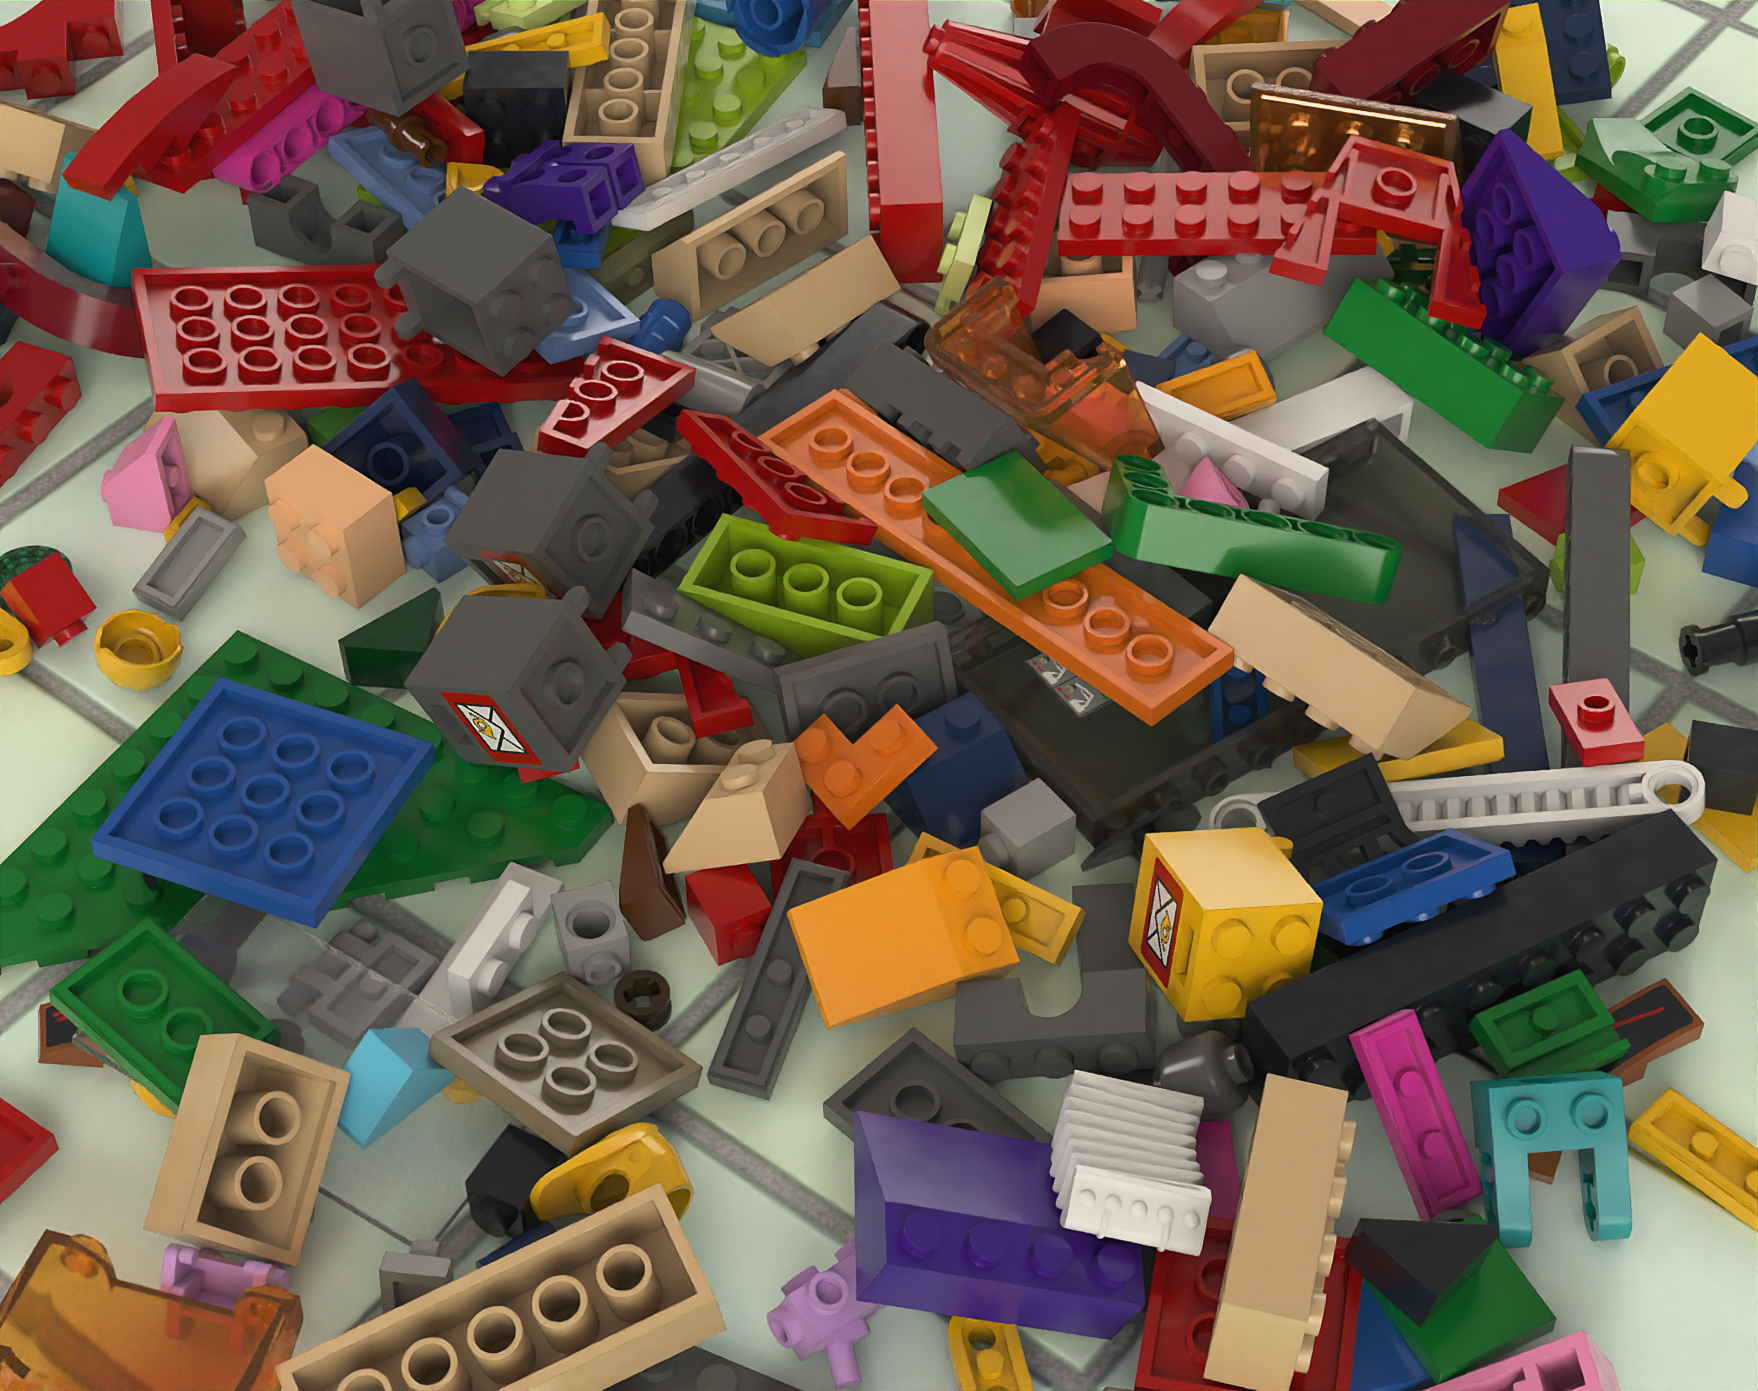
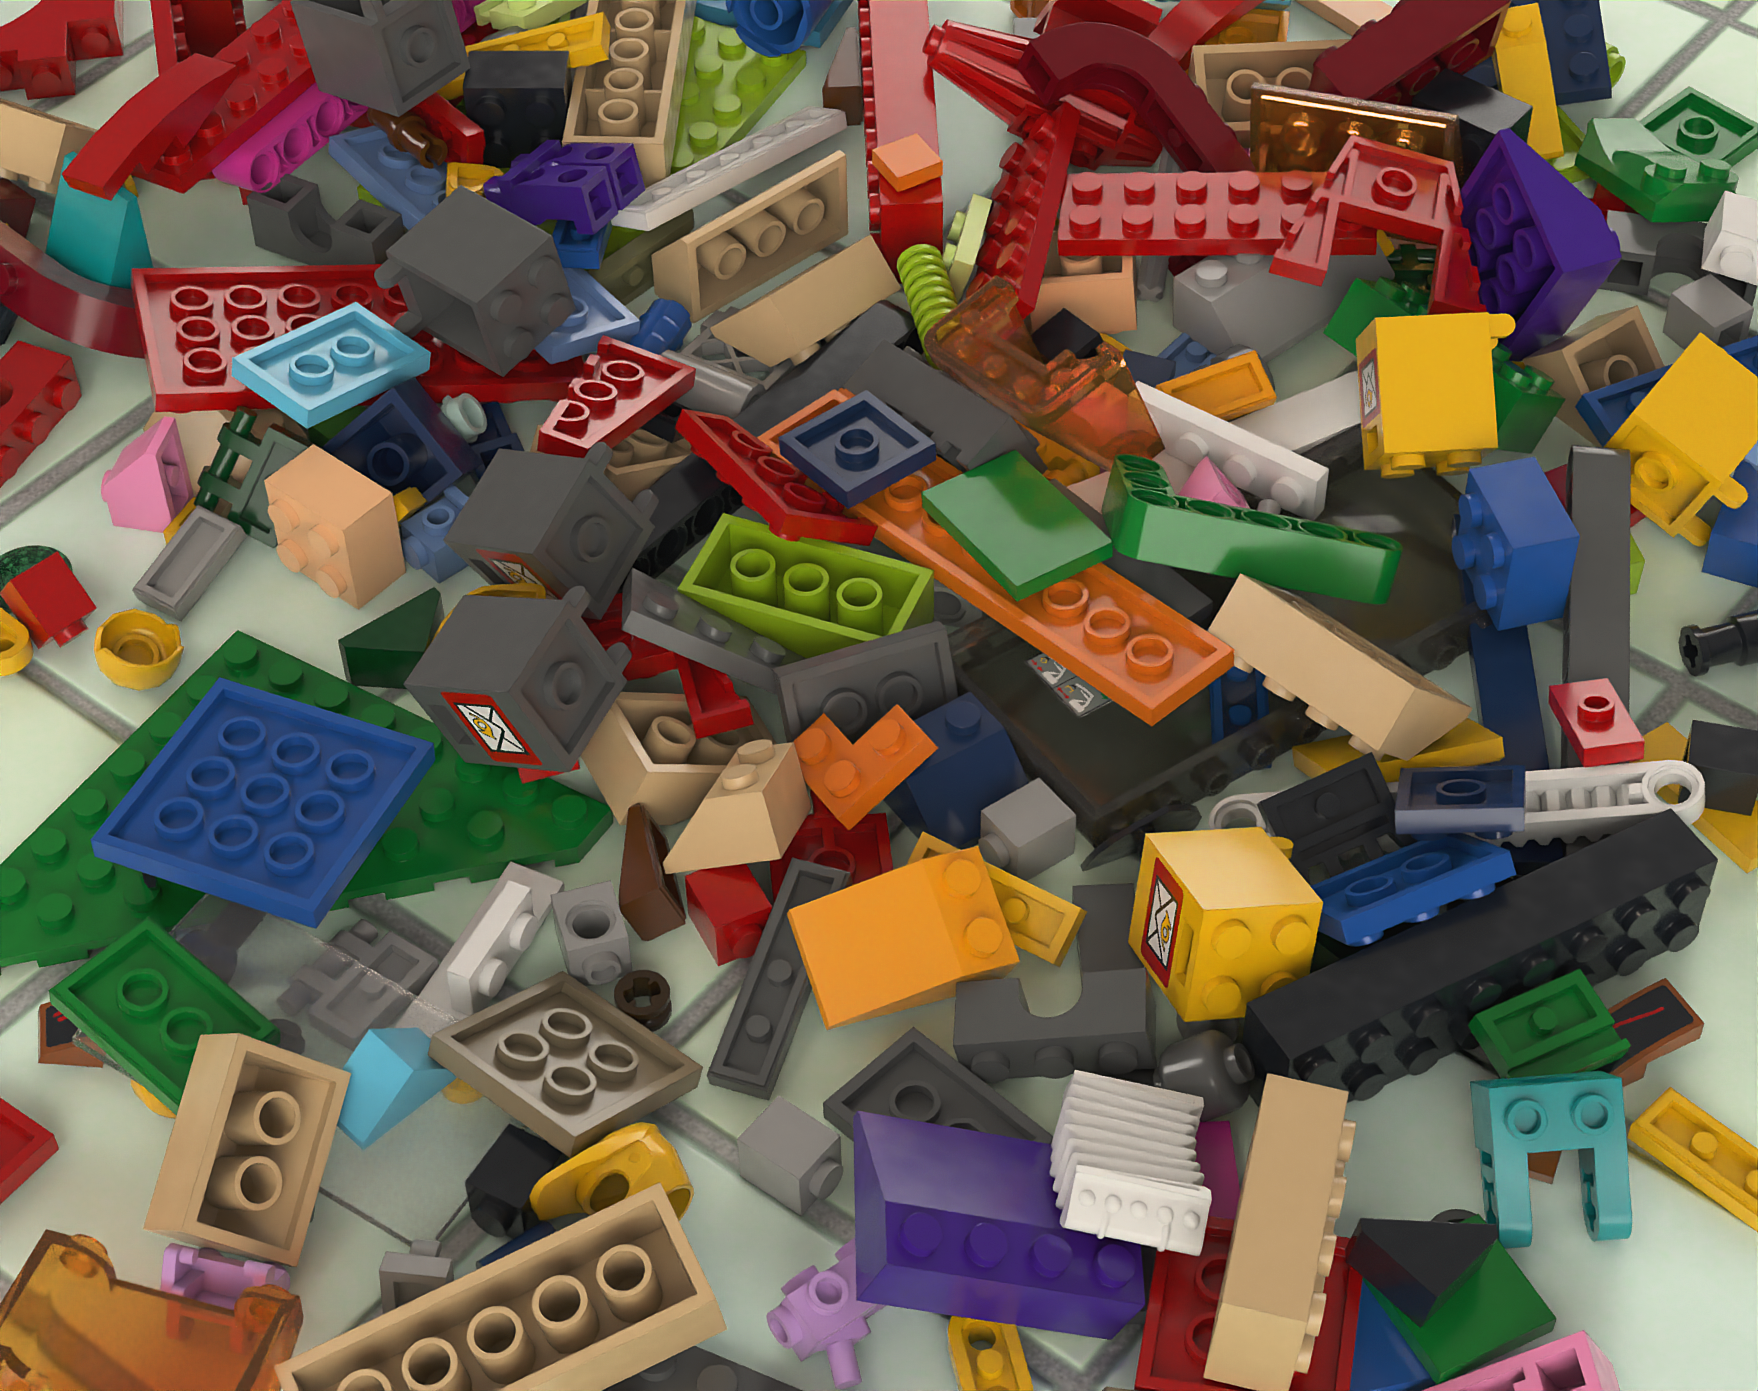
(267, 457): none -> dark green plate
(330, 364): none -> medium azure plate
(465, 415): none -> light aqua plate
(790, 1156): none -> light grey brick
(857, 449): none -> dark blue plate
(907, 162): none -> orange tile
(926, 288): none -> lime piece
(1416, 1114): dark pink tile -> none
(1428, 391): none -> yellow container
(1461, 800): none -> dark blue plate
(1515, 543): none -> blue brick

